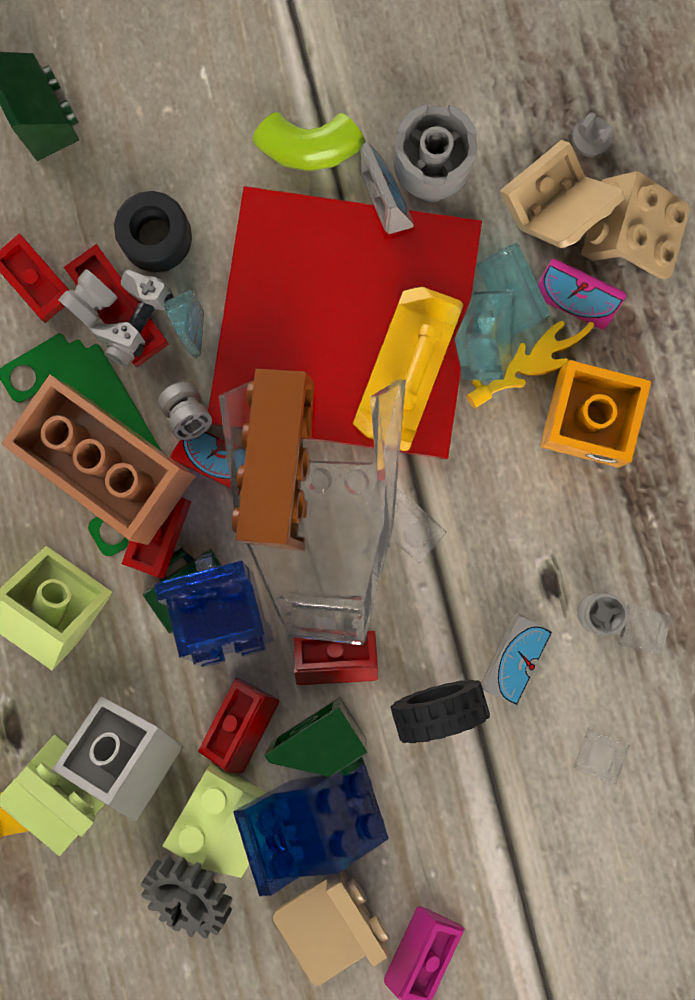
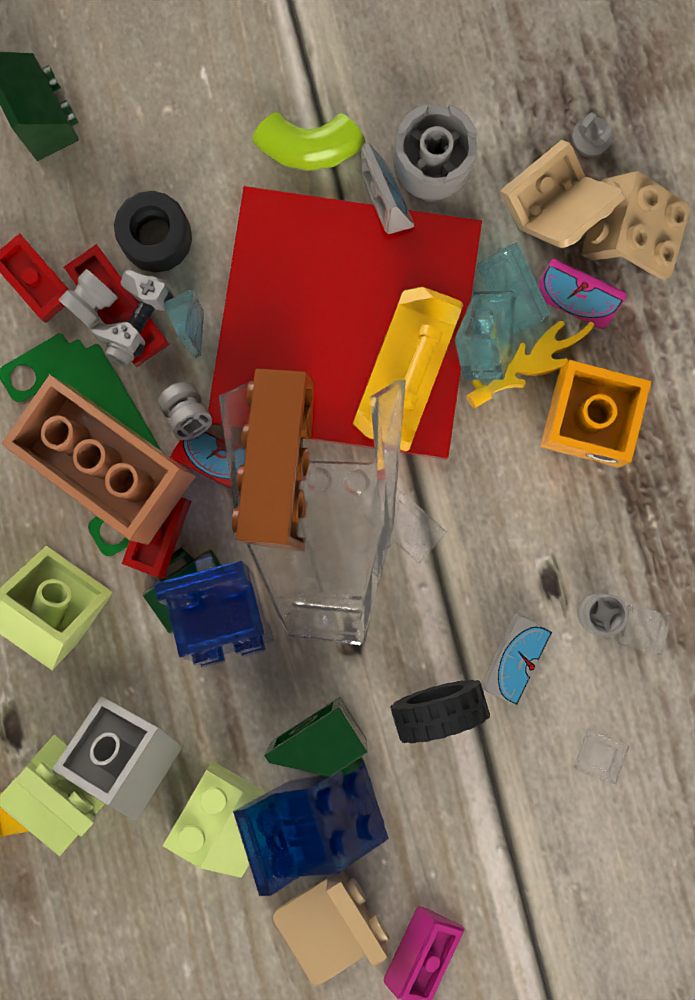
(186, 896): dark grey gear -> none
(238, 726): red slope -> none
(335, 661): red slope -> none

